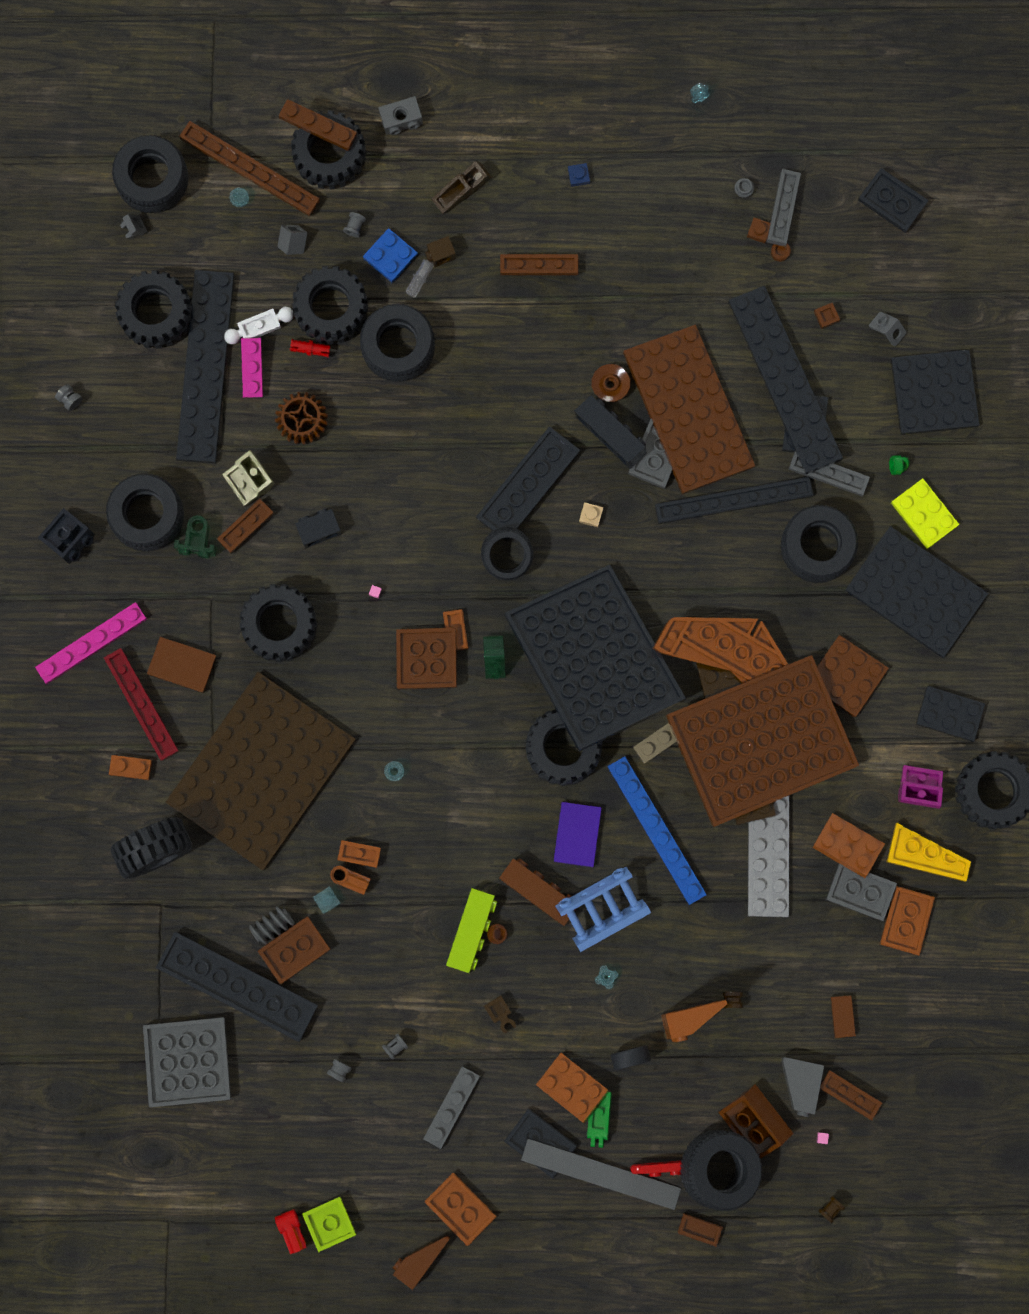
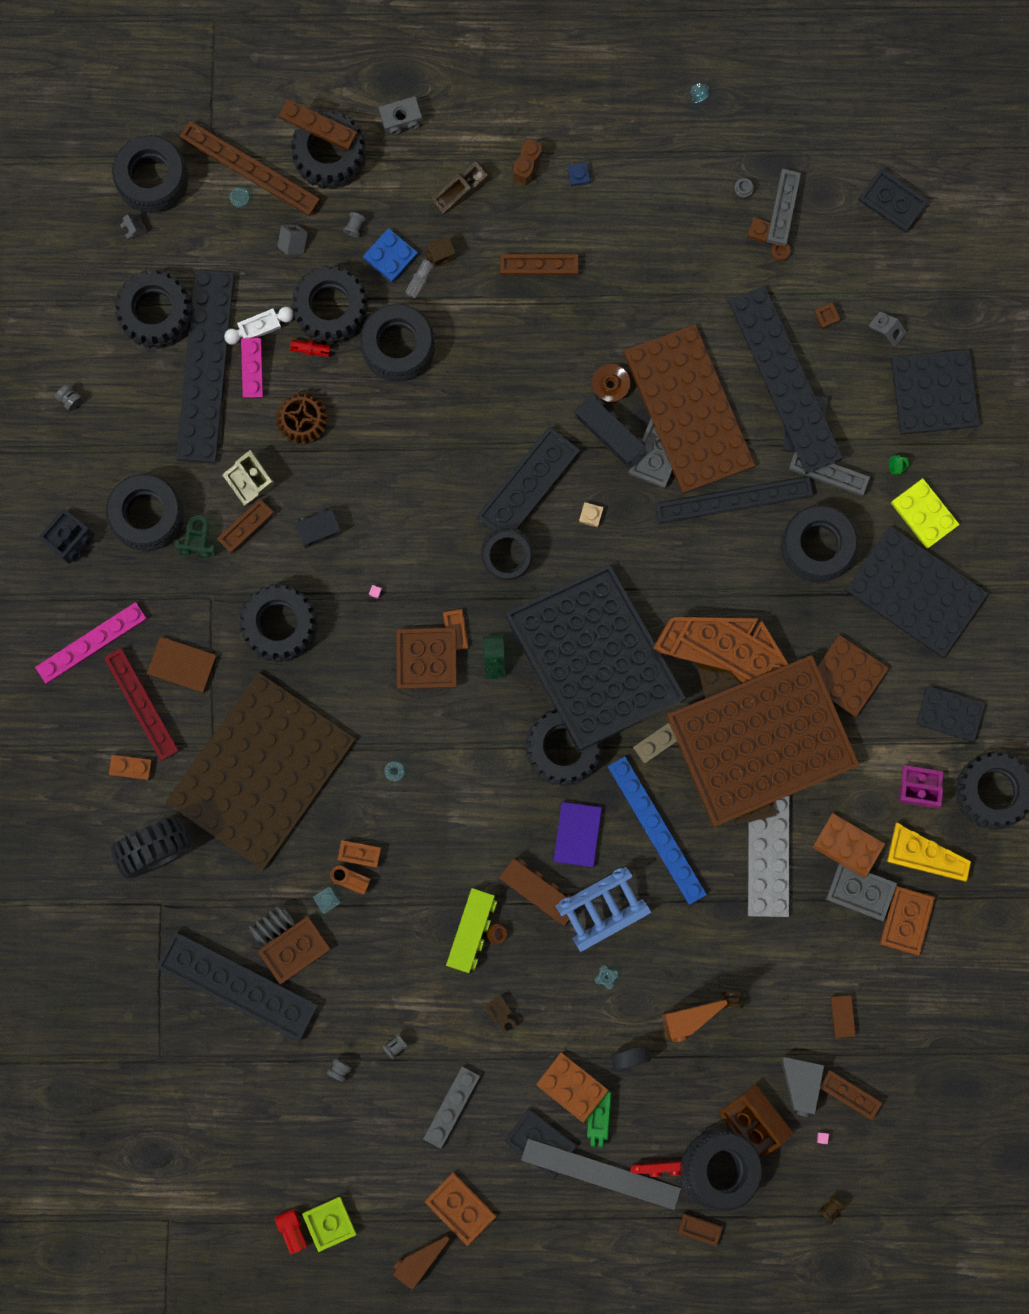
(186, 1062): dark grey plate -> none
(525, 164): none -> reddish brown brick

